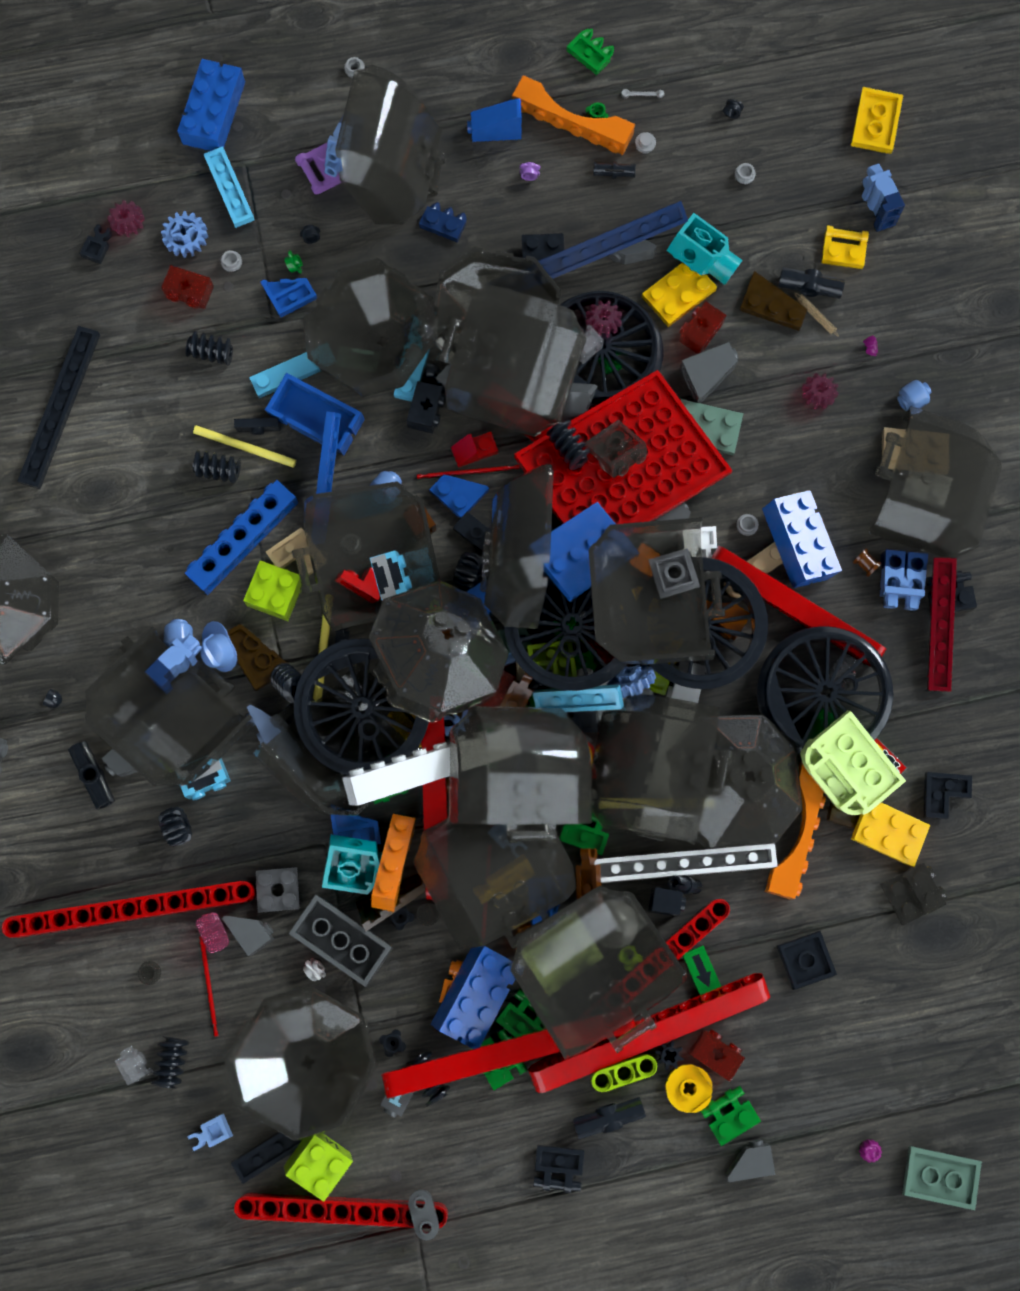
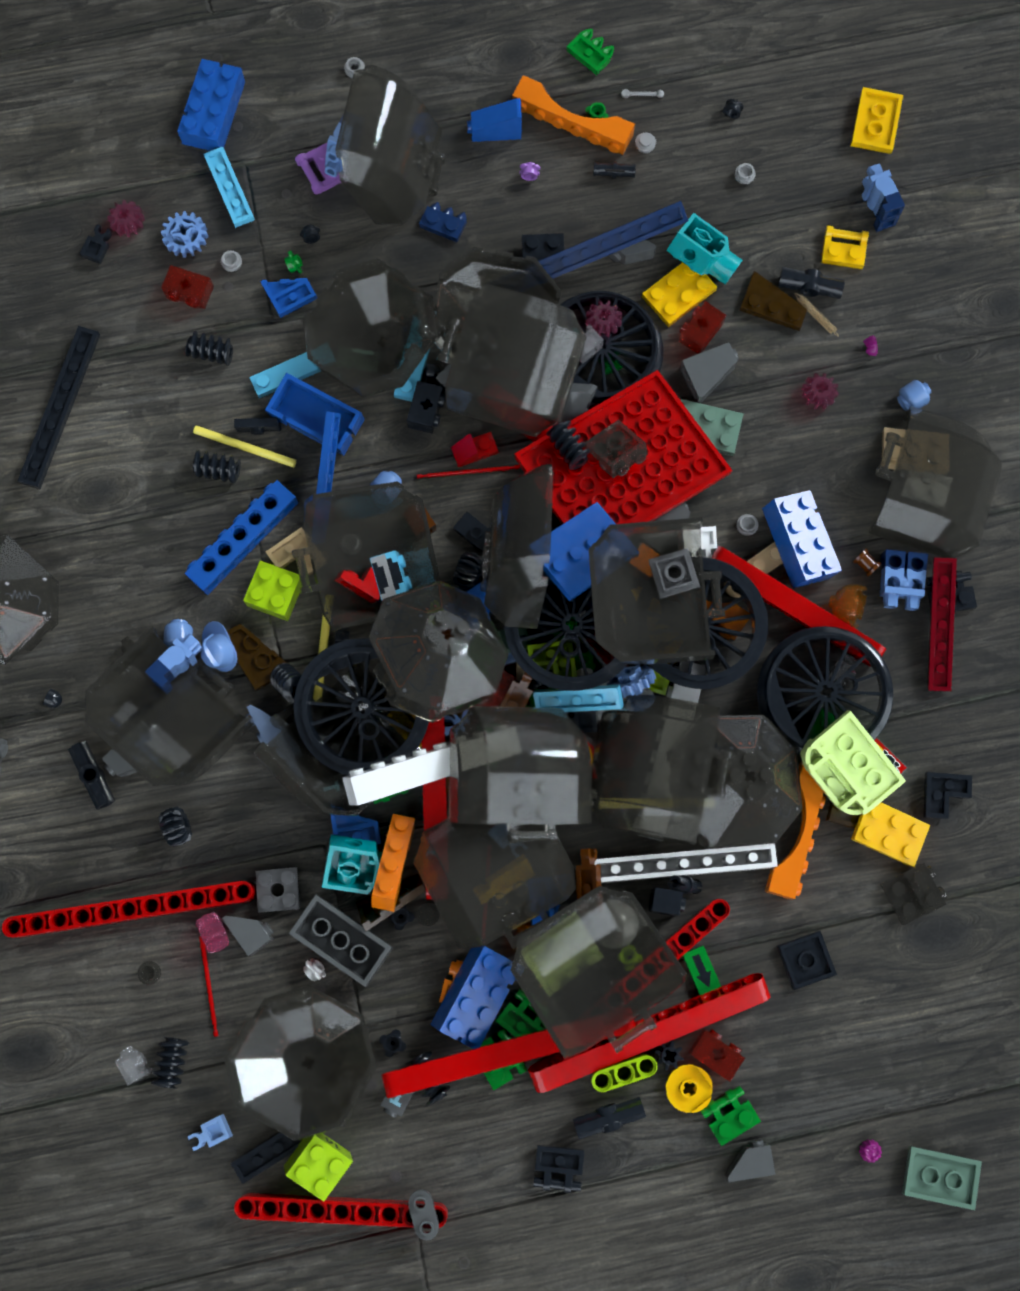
(213, 778): brick -> none
(458, 494): blue wing -> none
(584, 836): green plate -> none
(849, 603): none -> clear orange cylinder

